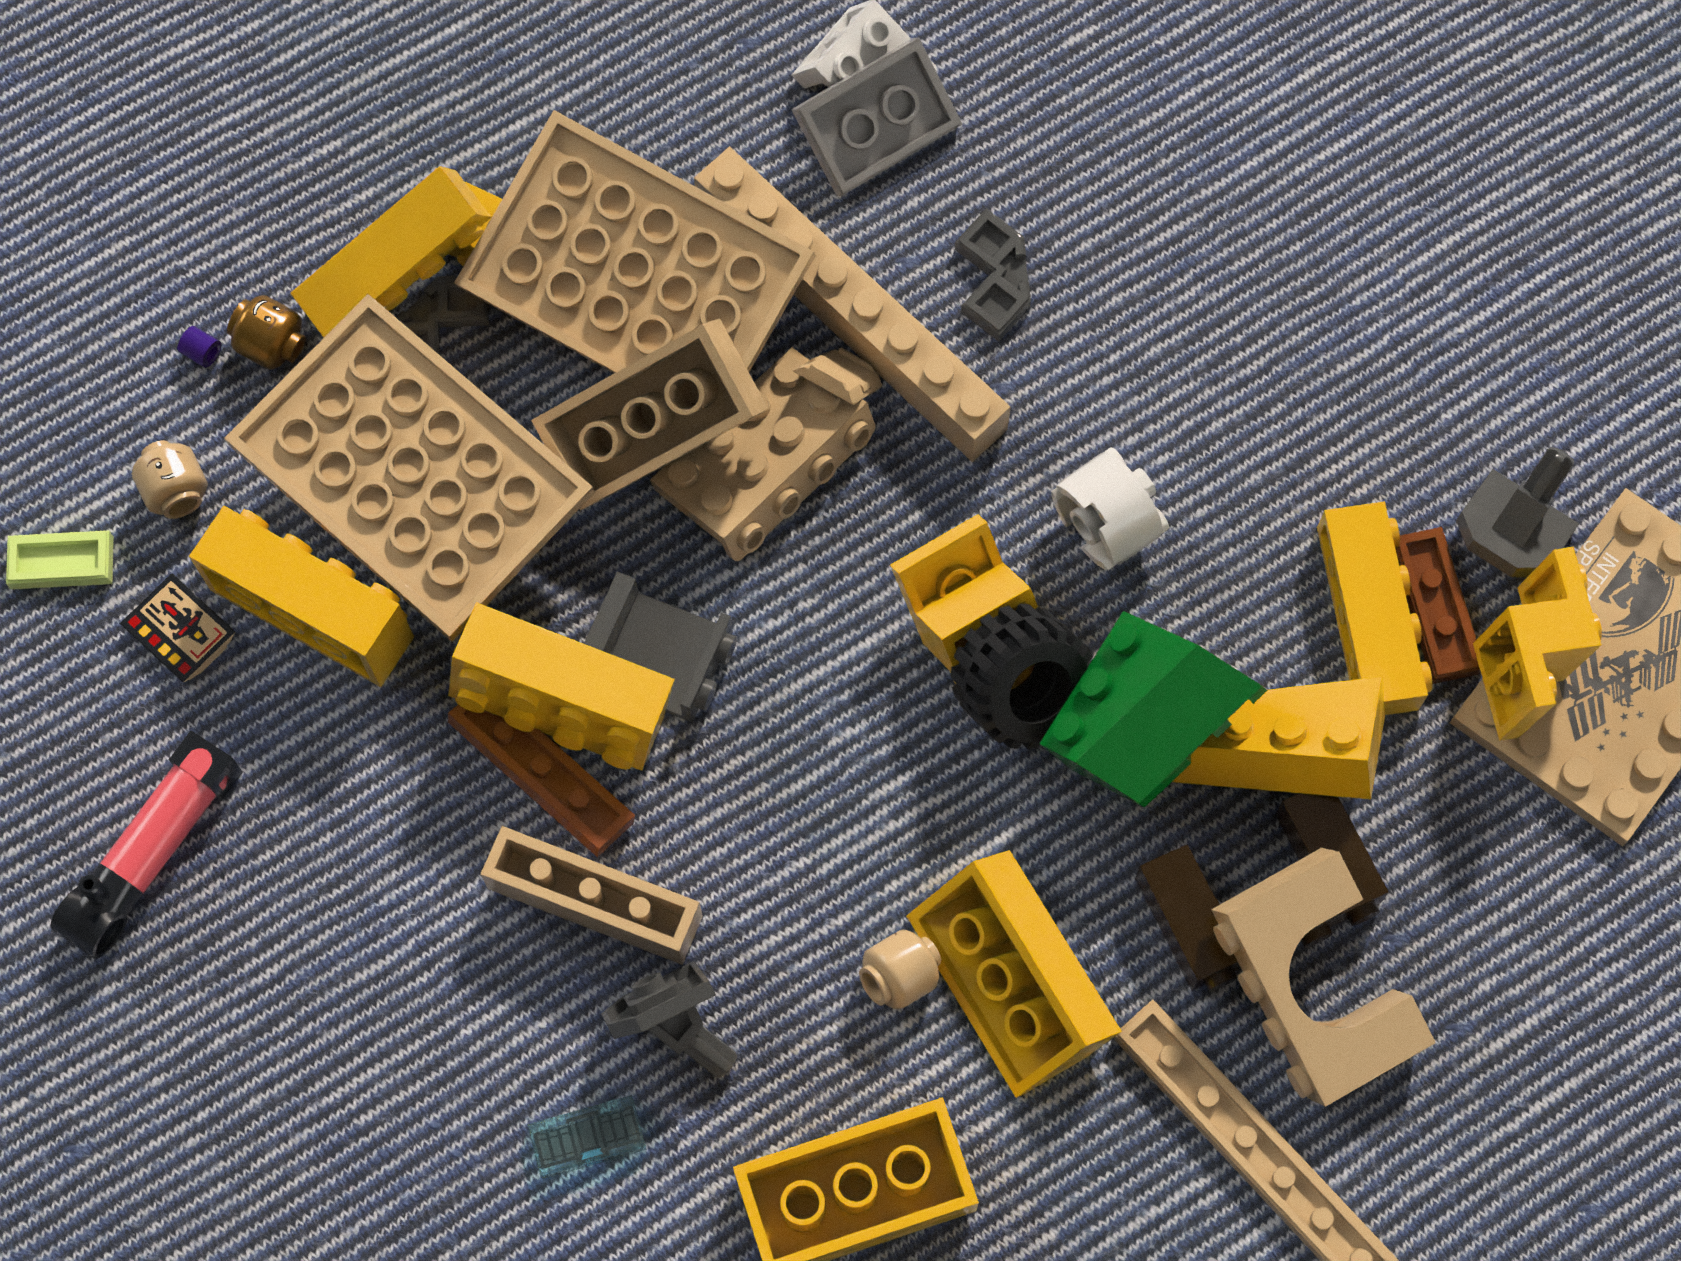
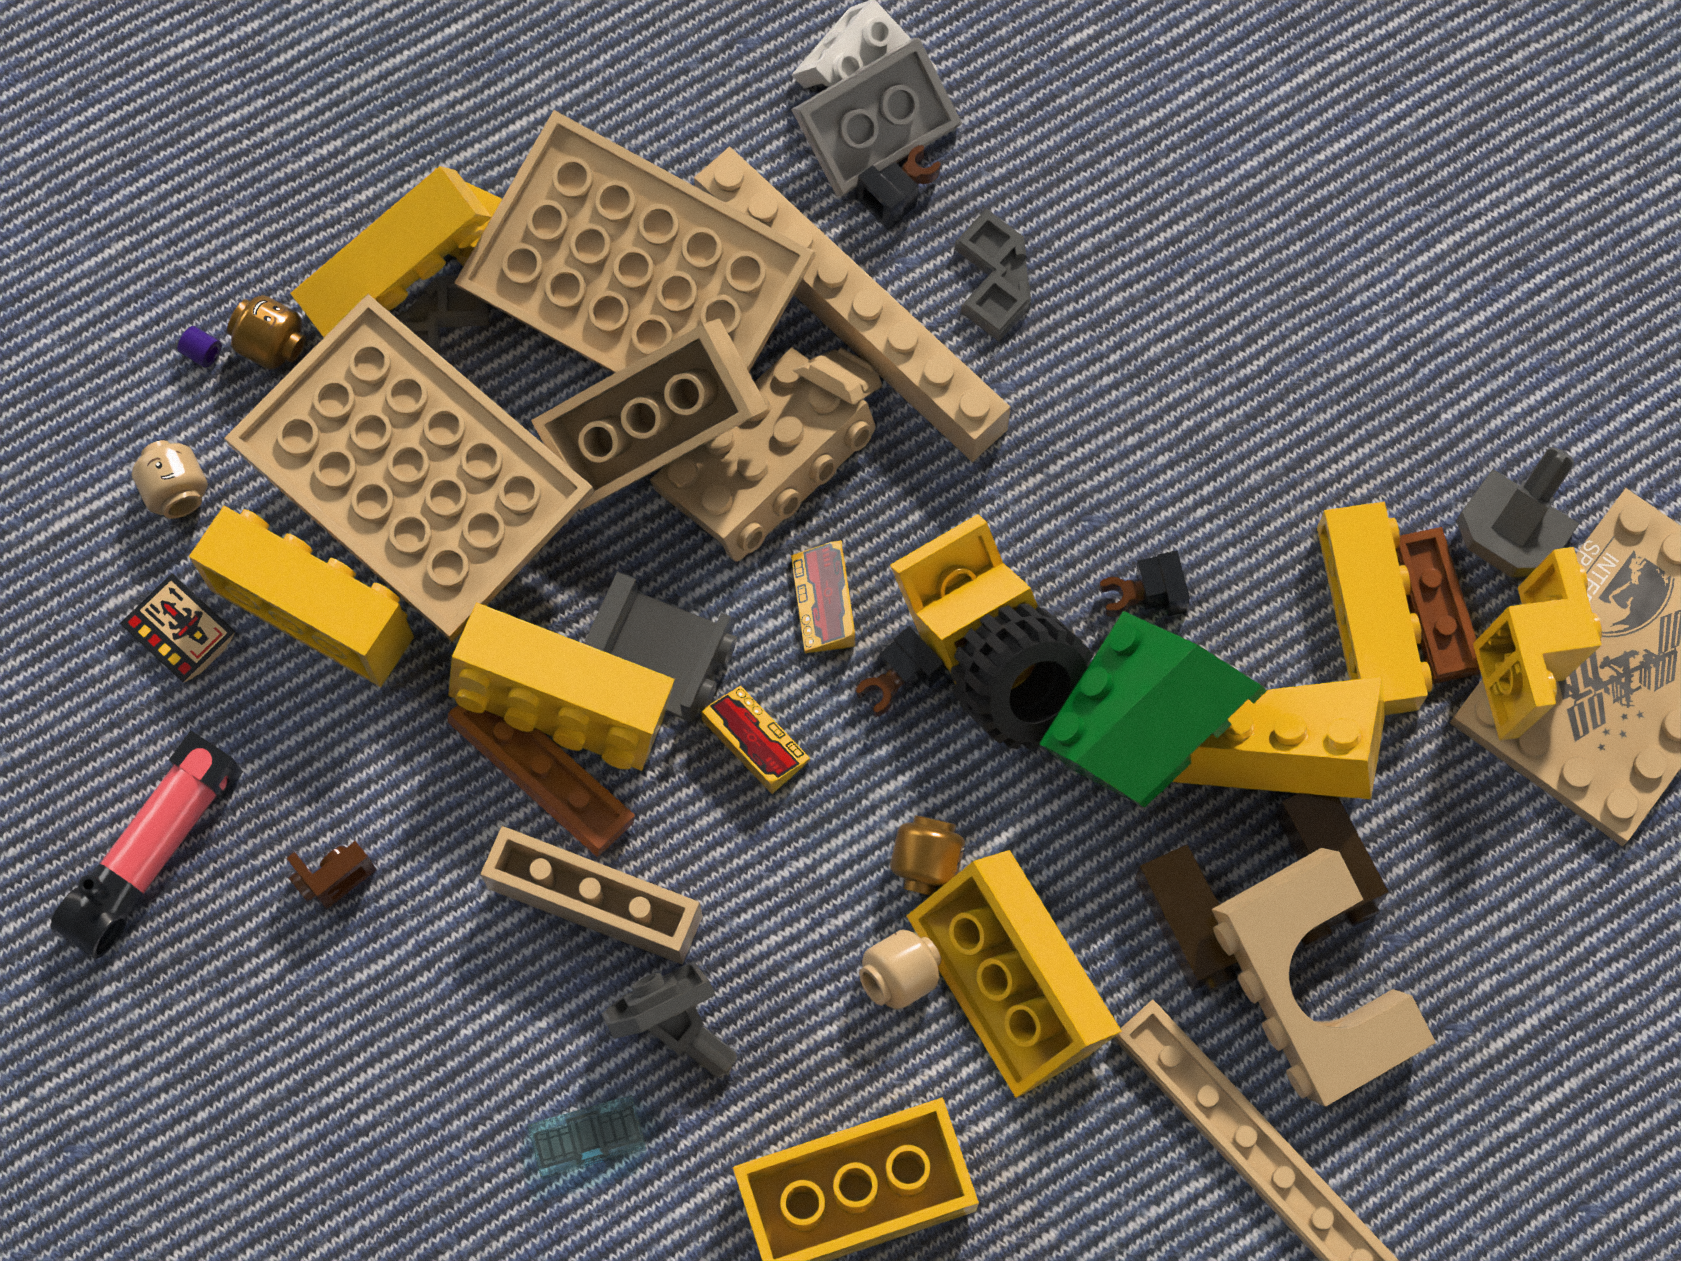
(59, 560): yellowish green tile -> none
(338, 875): none -> reddish brown bracket
(754, 738): none -> slope
(823, 598): none -> slope
(895, 190): none -> black piece
(906, 663): none -> black piece
(926, 854): none -> pearl gold head
(1110, 508): white brick -> none
(1158, 585): none -> black piece

